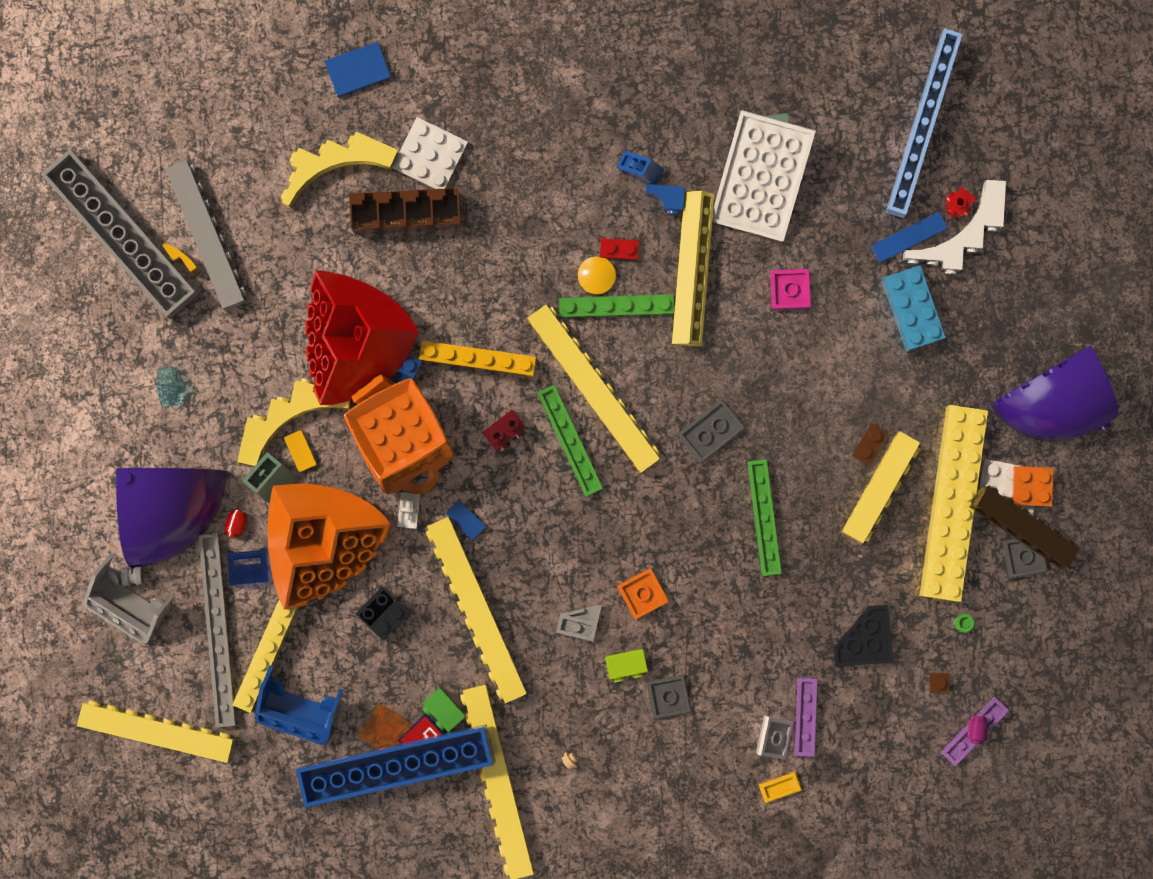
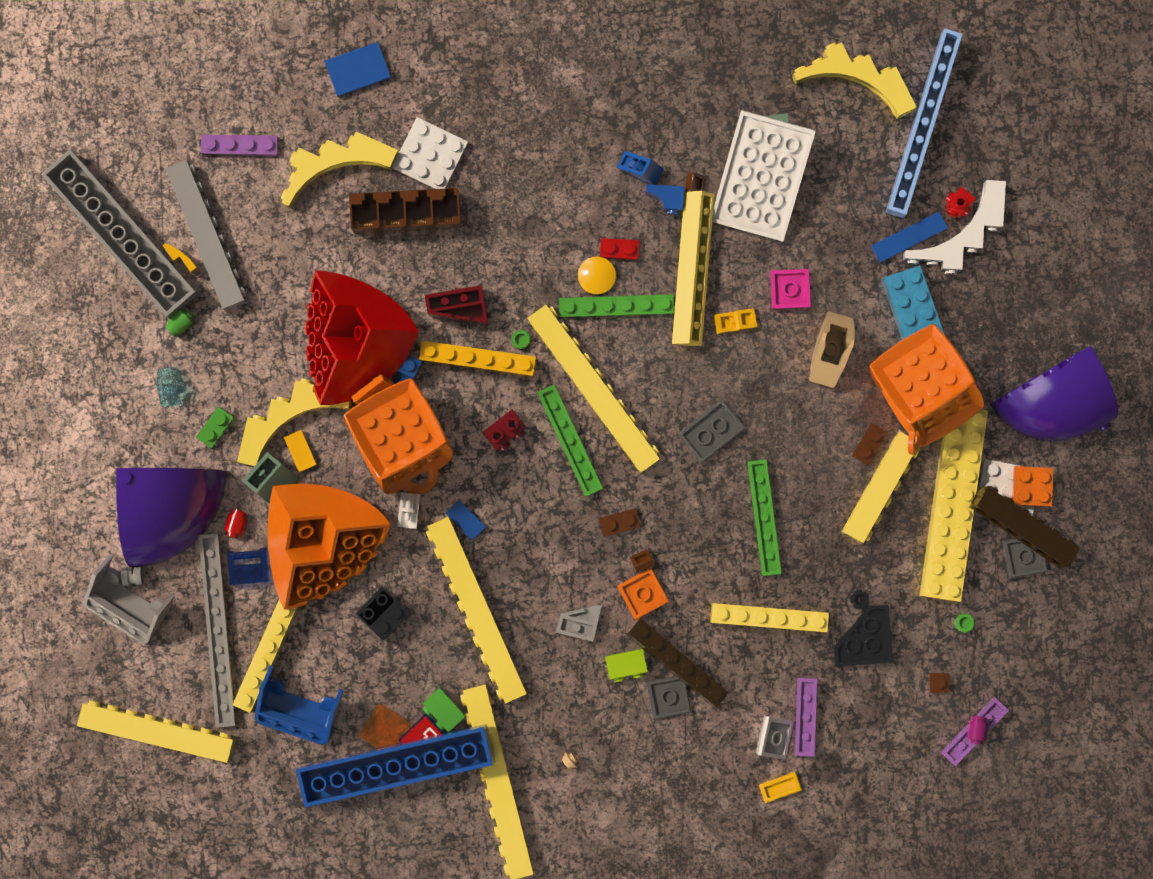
(179, 322): none -> bright green brick
(215, 427): none -> bright green plate
(239, 145): none -> medium lavender plate
(458, 305): none -> dark red wedge
(521, 339): none -> bright green tile
(619, 522): none -> reddish brown plate
(642, 561): none -> reddish brown plate
(676, 662): none -> dark brown brick
(695, 182): none -> reddish brown plate
(735, 321): none -> yellow slope
(769, 617): none -> light yellow brick
(832, 349): none -> tan piece
(837, 64): none -> light yellow arch
(859, 594): none -> black plate
(927, 386): none -> orange piece

